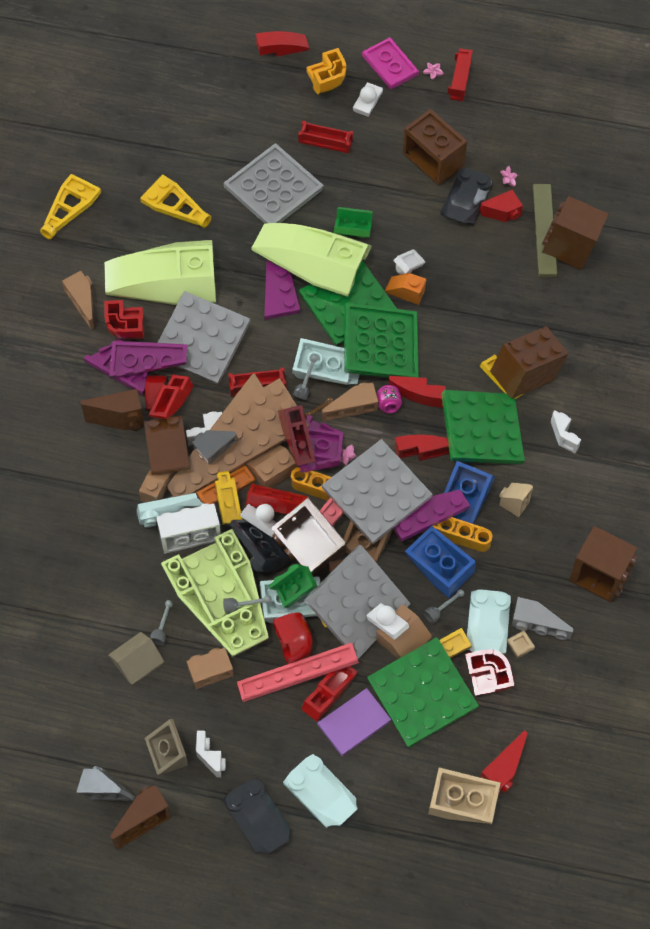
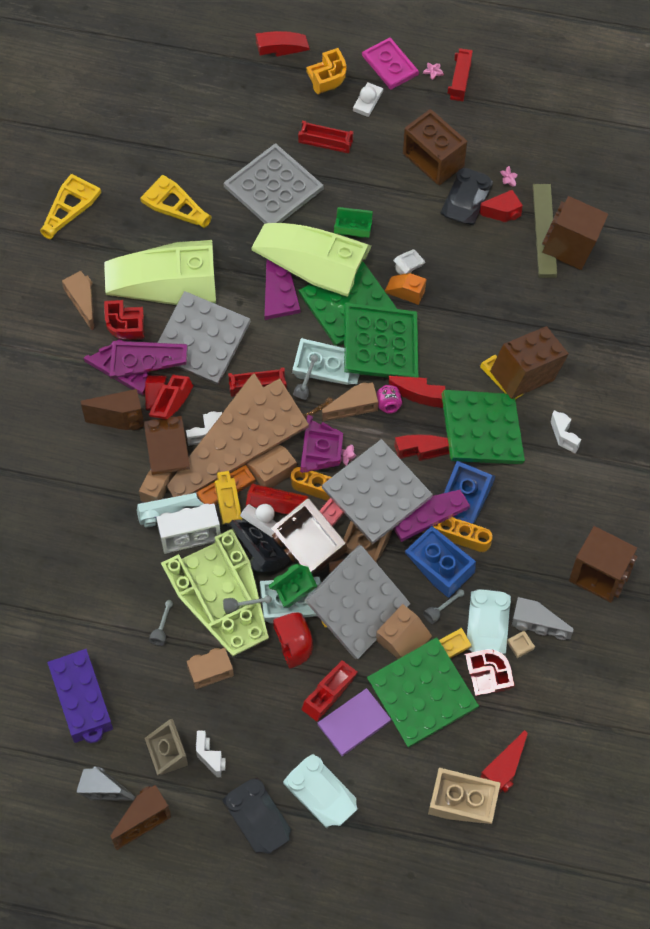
(80, 697): none -> dark purple piece
(136, 658): dark tan slope -> none
(213, 443): dark grey slope -> none
(297, 434): dark red slope -> none
(297, 672): coral tile -> none
(387, 620): white tile -> none
(516, 497): tan slope -> none

